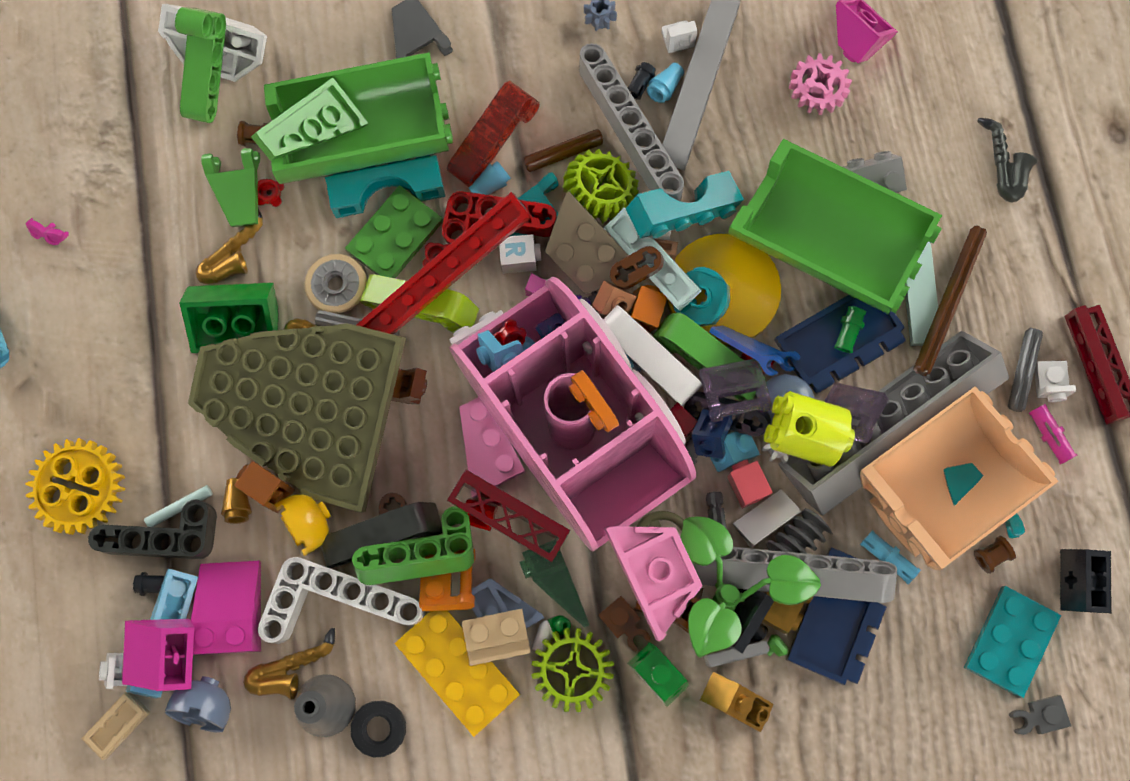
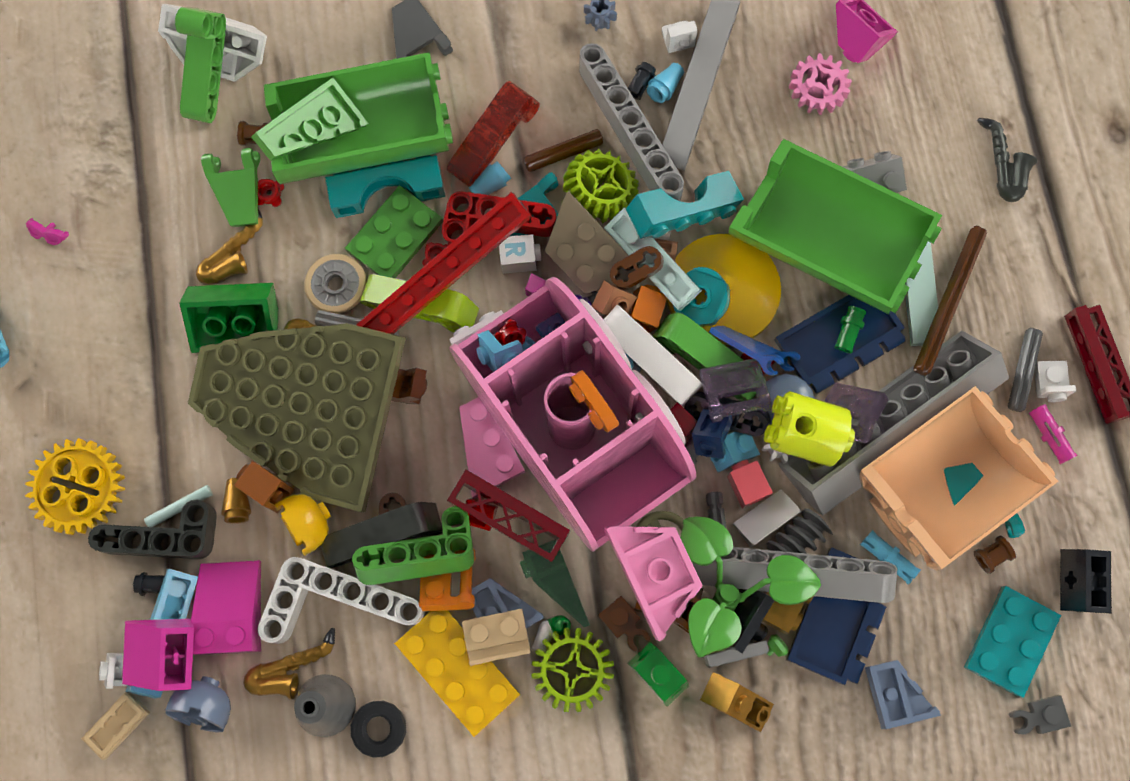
(897, 696): none -> sand blue wing

